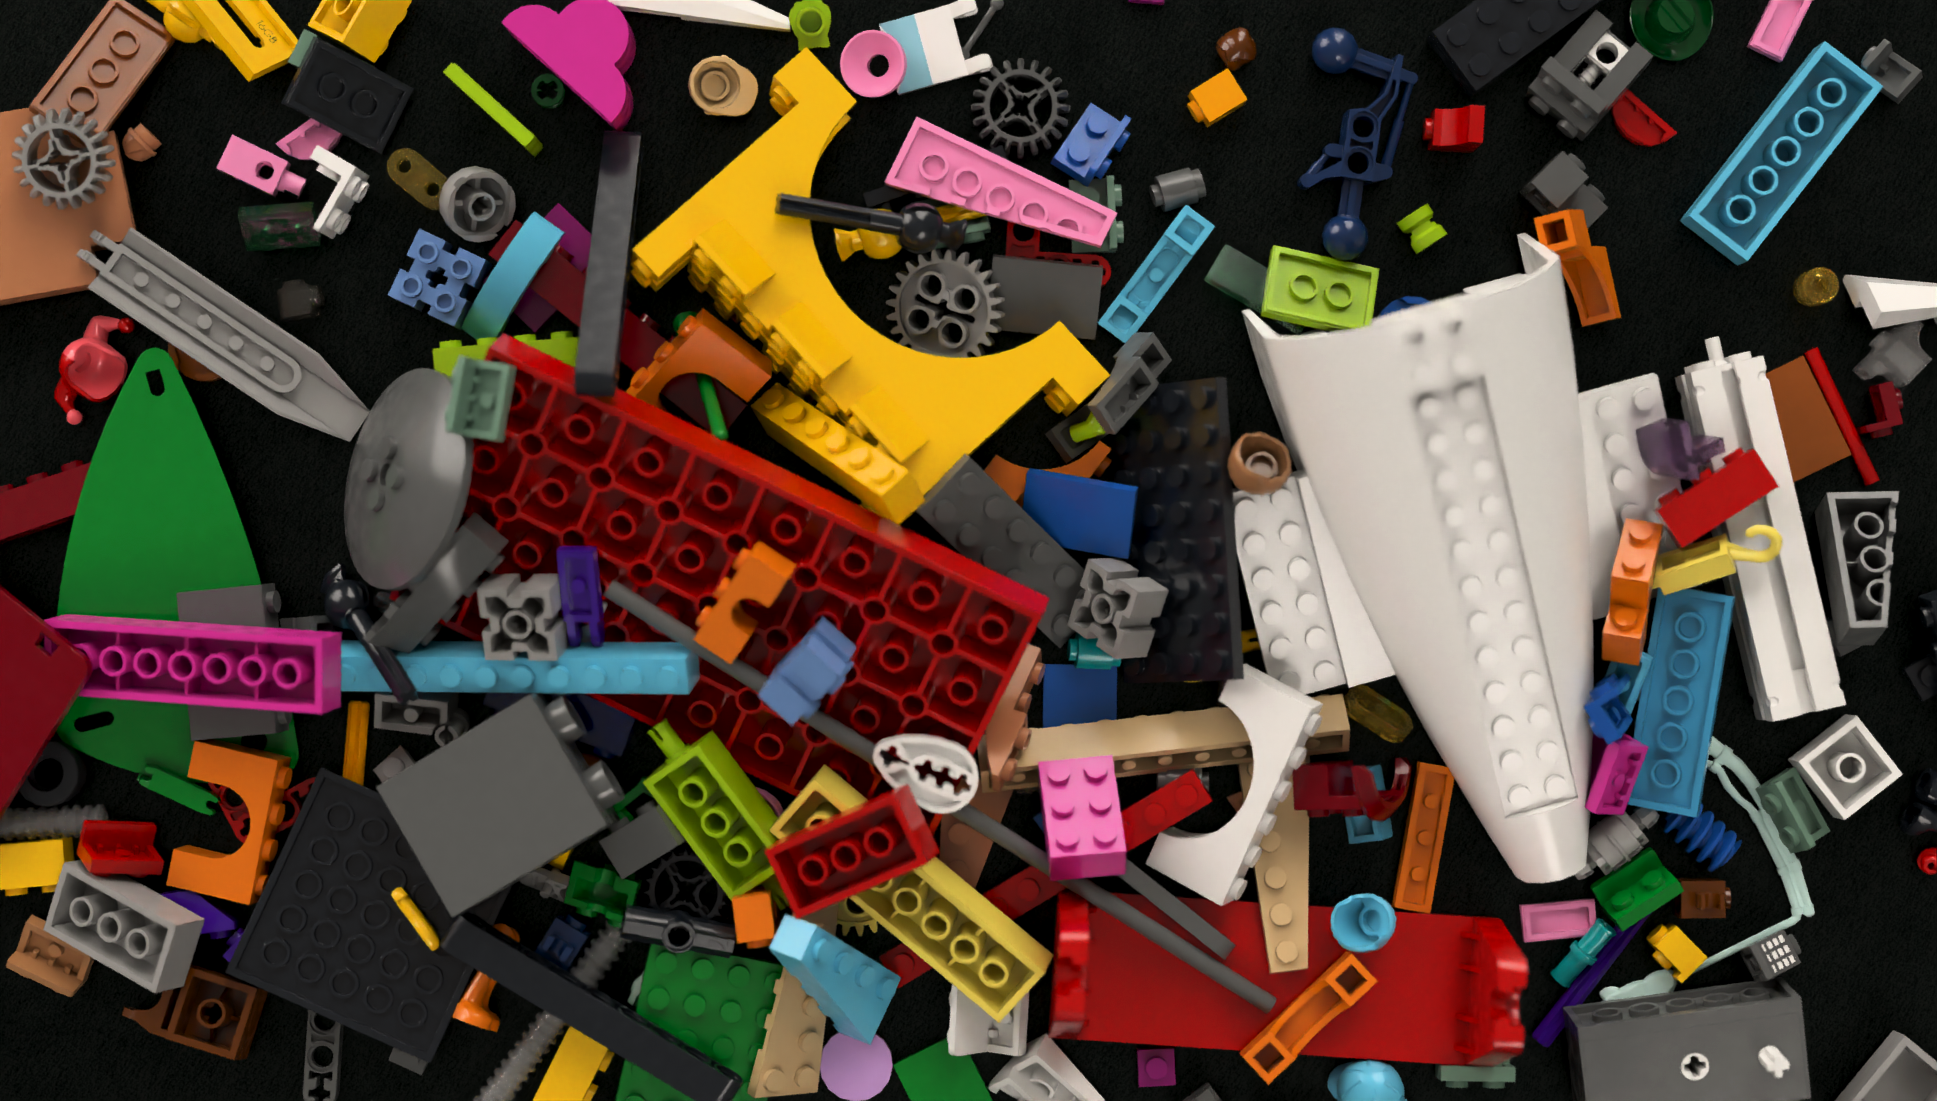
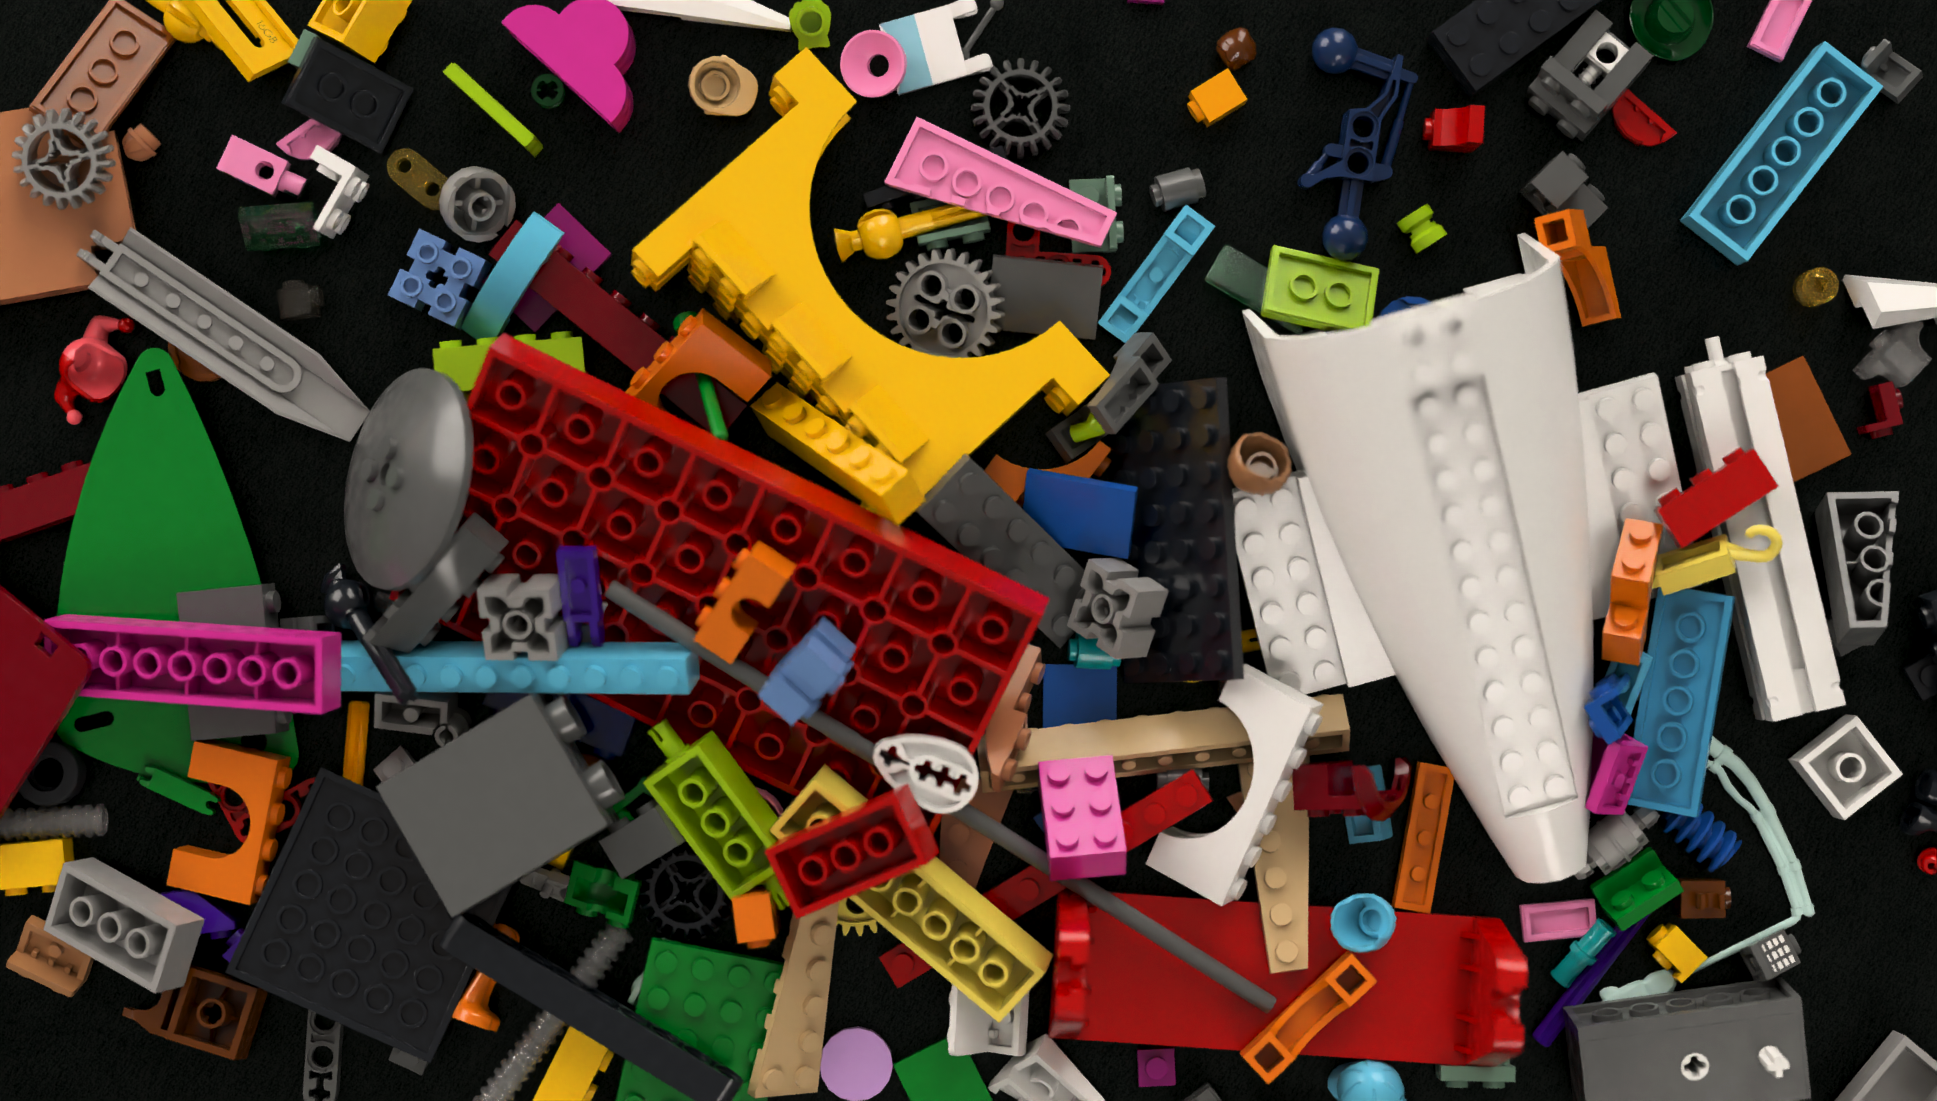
(119, 848): red bracket -> none
(416, 918): yellow piece -> none
(480, 399): sand green bracket -> none
(564, 941): dark blue brick -> none
(609, 265): black beam -> none
(654, 926): black piece -> none
(840, 978): medium azure wedge -> none
(916, 227): black piece -> none
(1090, 144): bracket -> none
(1177, 910): dark grey beam -> none
(1377, 713): clear yellow plate -> none
(1673, 452): clear purple brick -> none
(1792, 810): sand green bracket -> none
(1841, 416): red bar -> none

